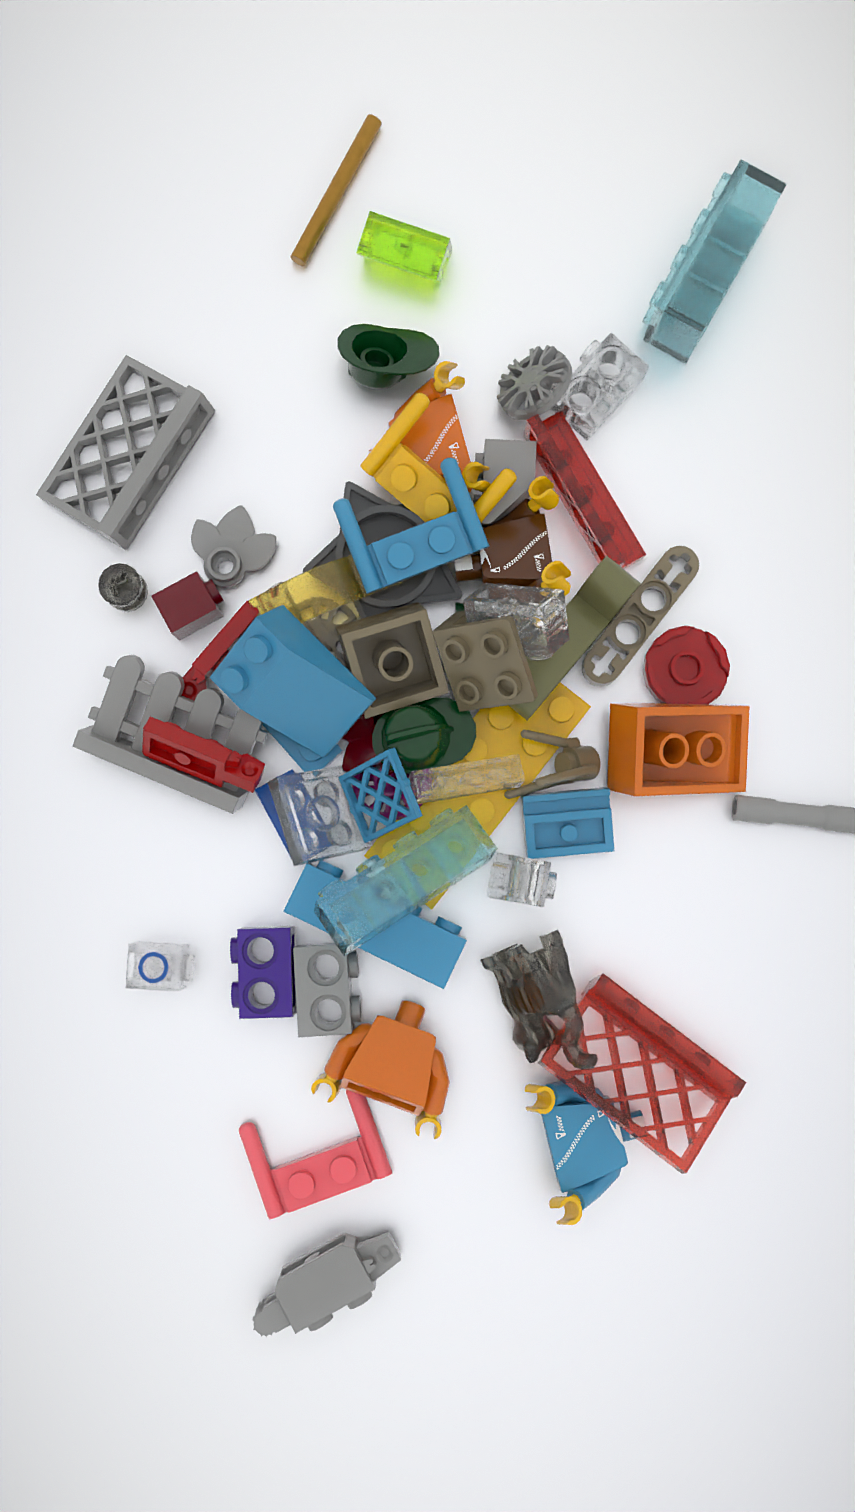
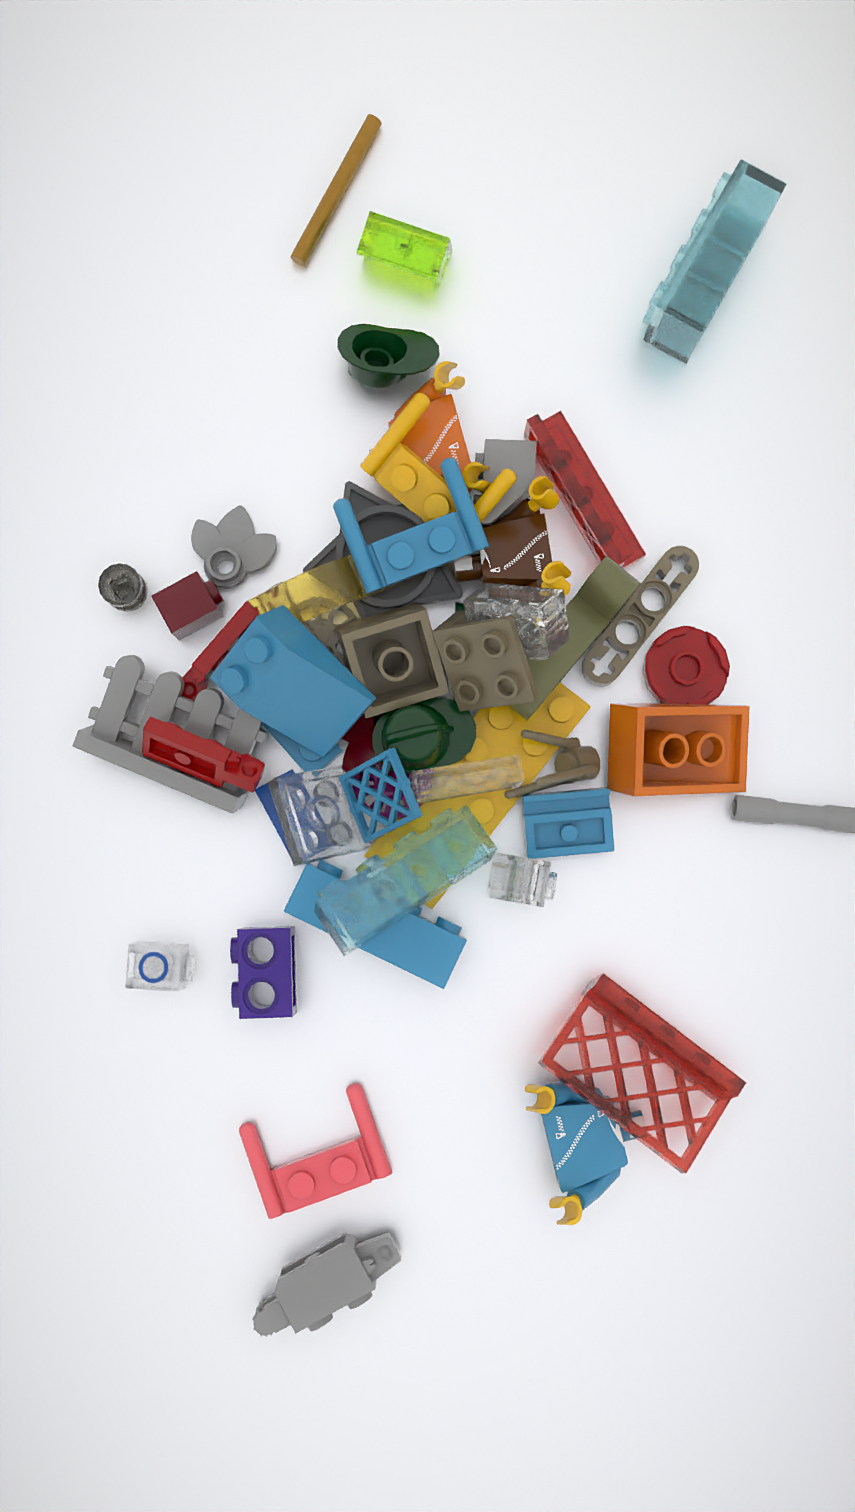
(157, 461): light grey fence -> none
(313, 988): light grey brick -> none
(392, 1065): orange torso -> none
(532, 381): light grey wheel -> none
(539, 987): clear smoke animal -> none
(604, 390): clear brick -> none

